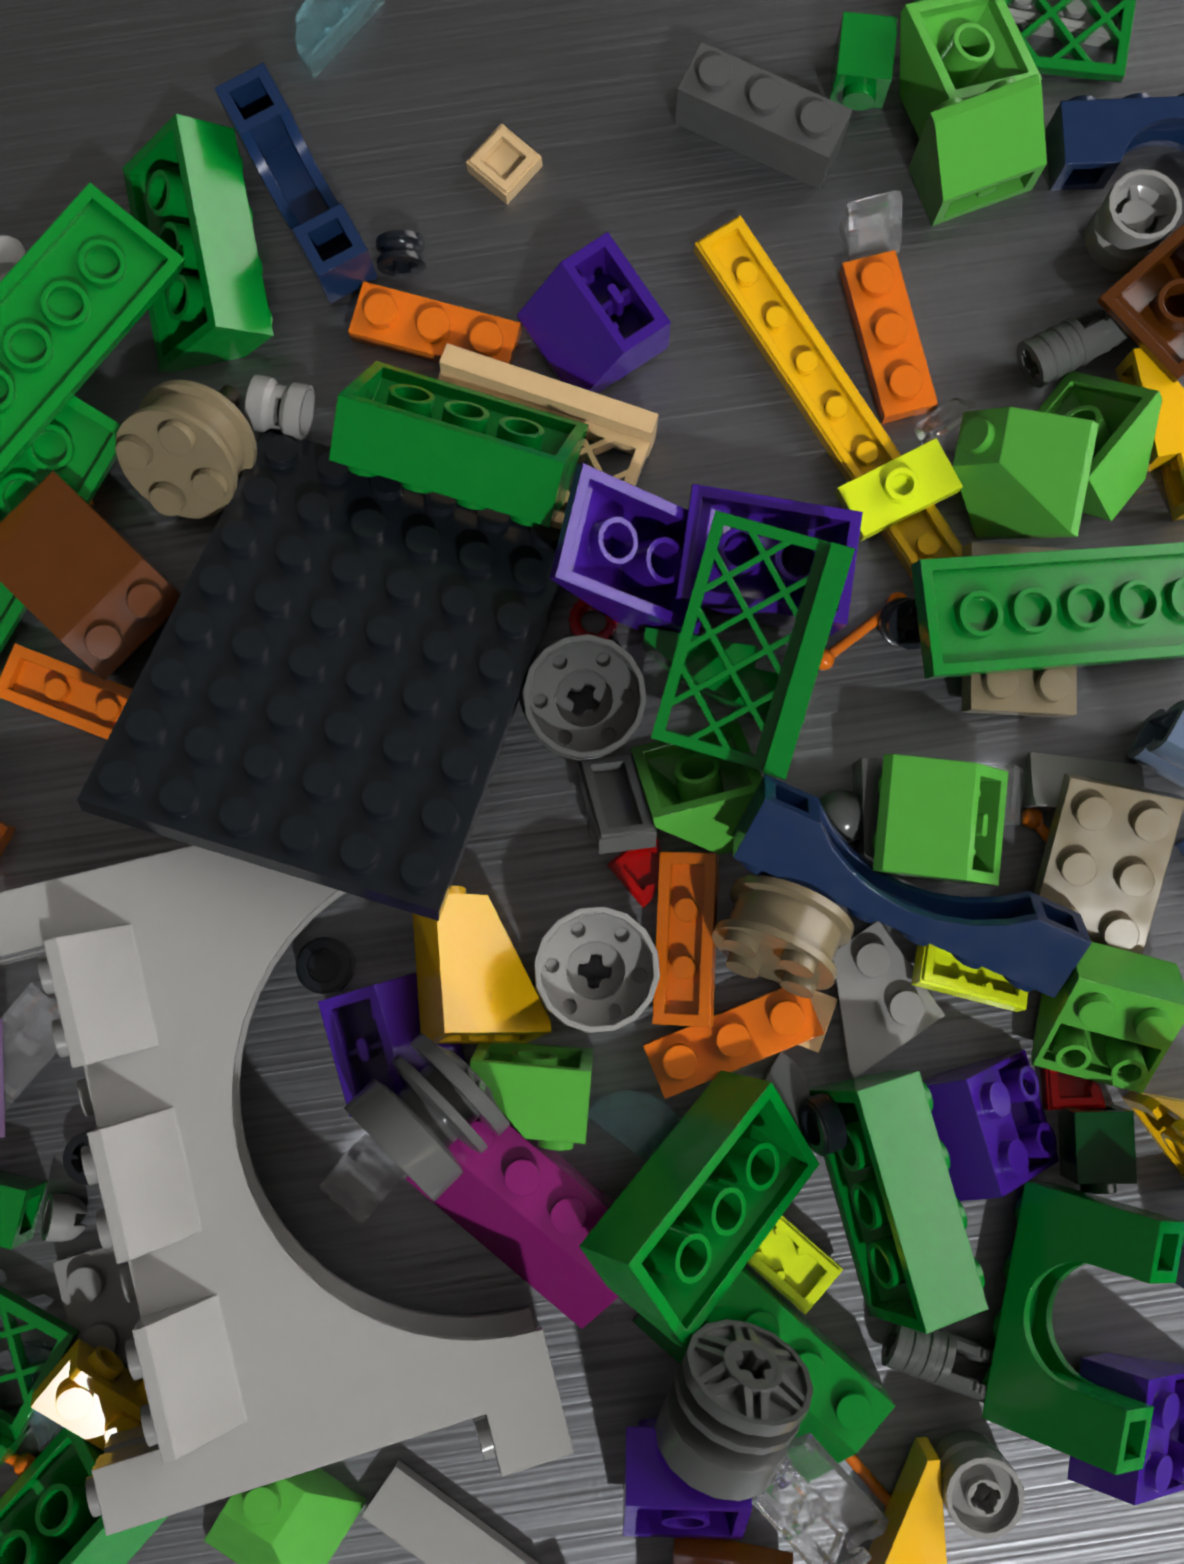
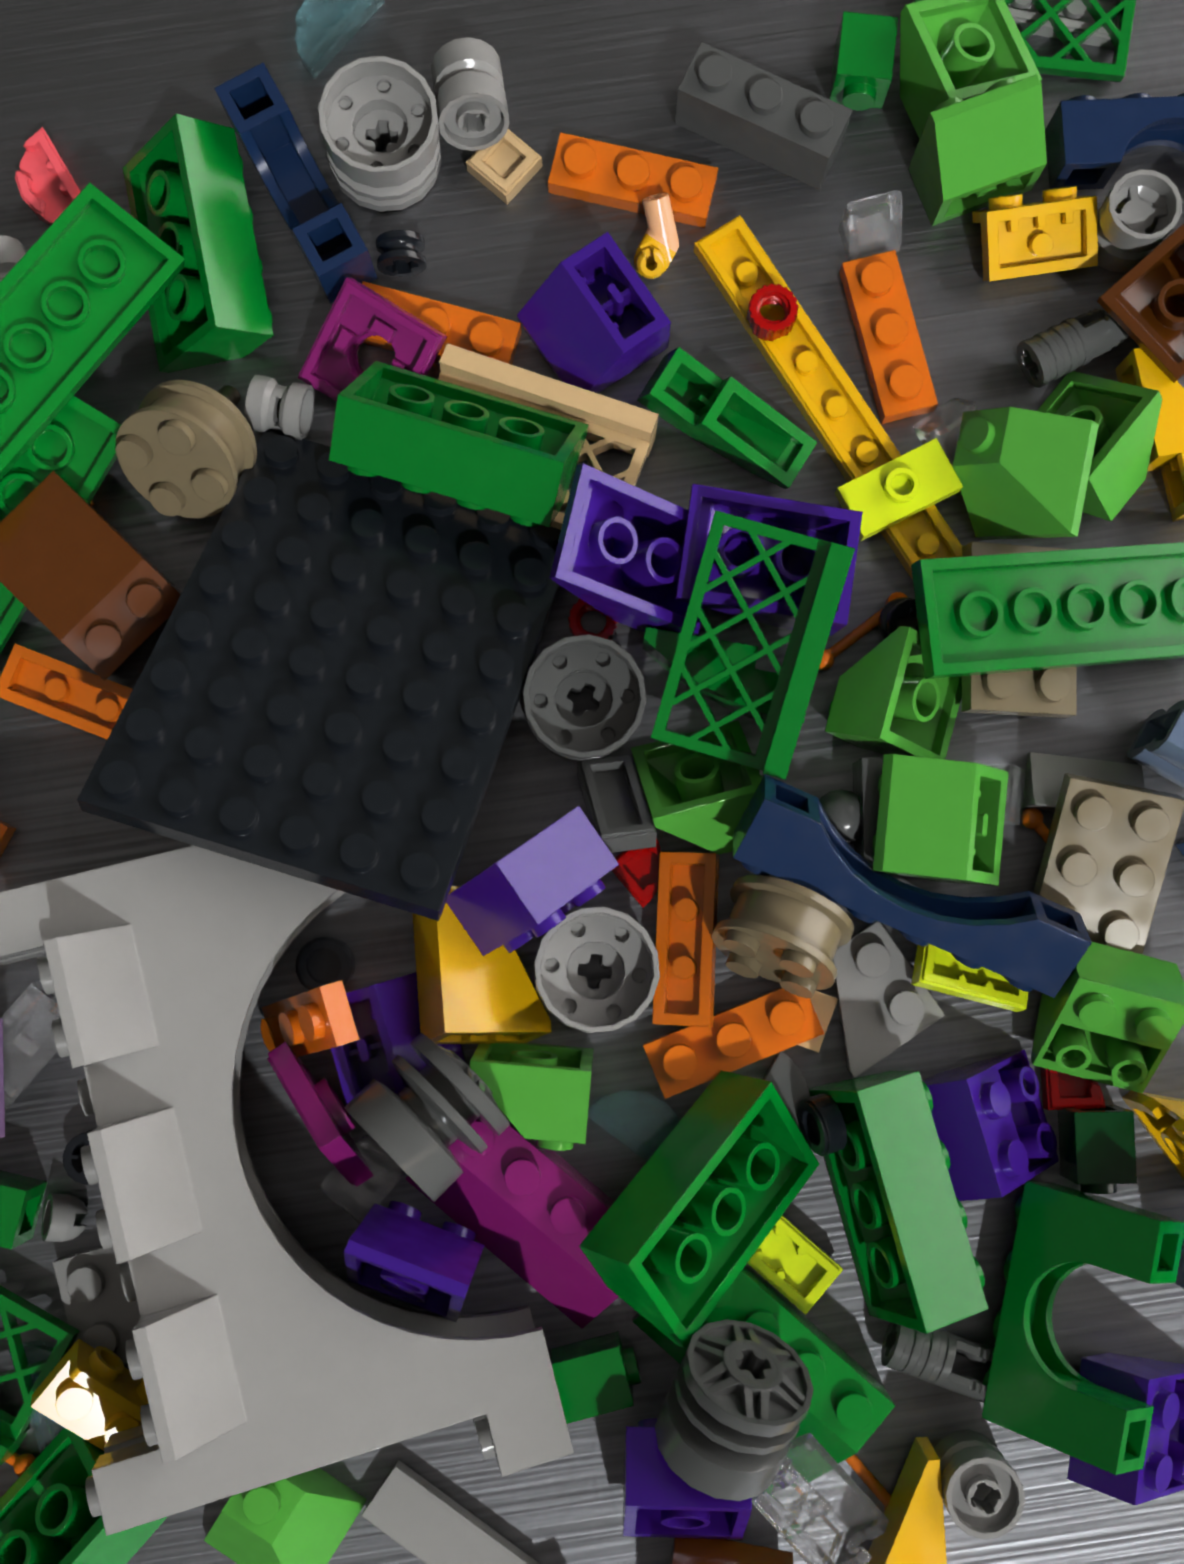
(45, 179): none -> coral tile
(310, 1020): none -> orange plate
(321, 1113): none -> magenta piece
(351, 320): none -> magenta piece
(377, 105): none -> light grey wheel
(413, 1259): none -> dark purple slope
(469, 94): none -> light grey wheel
(534, 885): none -> brick
(595, 1376): none -> green brick
(625, 176): none -> orange plate
(659, 240): none -> arm
(726, 418): none -> green slope
(774, 295): none -> red axle
(891, 706): none -> bright green slope
(1038, 235): none -> yellow bracket

